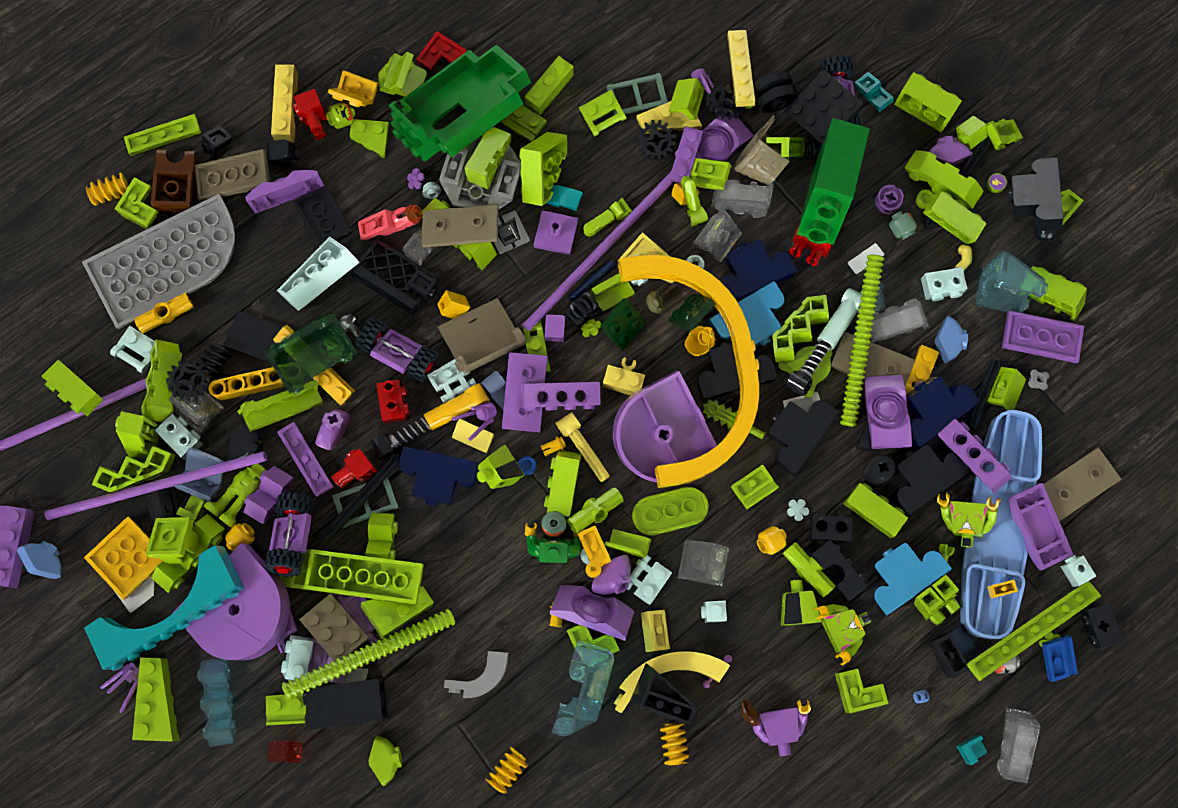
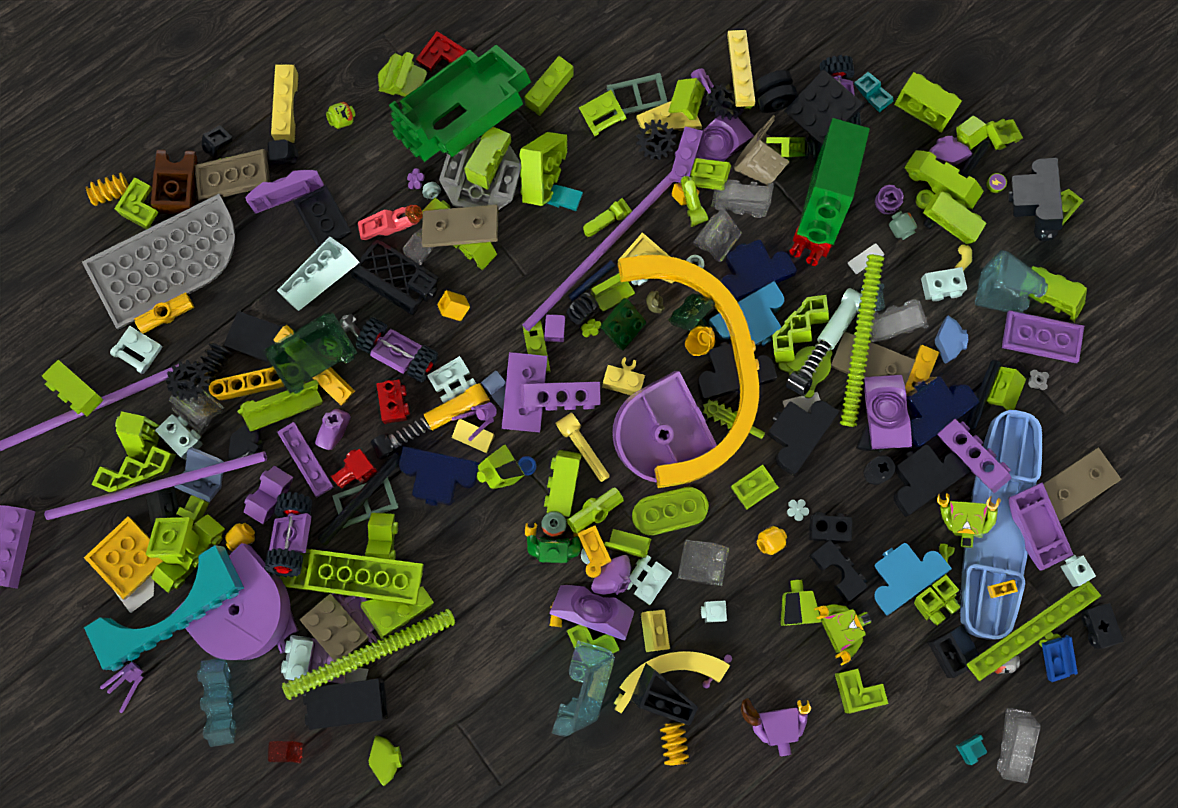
(41, 559): medium blue piece -> none
(154, 703): lime wedge -> none
(156, 402): lime brick -> none
(162, 134): lime plate -> none
(243, 484): lime piece -> none
(284, 711): lime plate -> none
(311, 111): red brick -> none
(355, 89): yellow bracket -> none
(371, 135): lime wing -> none
(481, 336): dark tan door -> none
(493, 674): light grey arch -> none
(507, 771): yellow piece -> none
(510, 232): sticker -> none
(524, 123): lime plate -> none
(555, 232): medium lavender tile -> none
(555, 445): yellow pin -> none
(809, 570): lime piece -> none
(876, 510): lime brick -> none
(921, 696): medium blue rock -> none

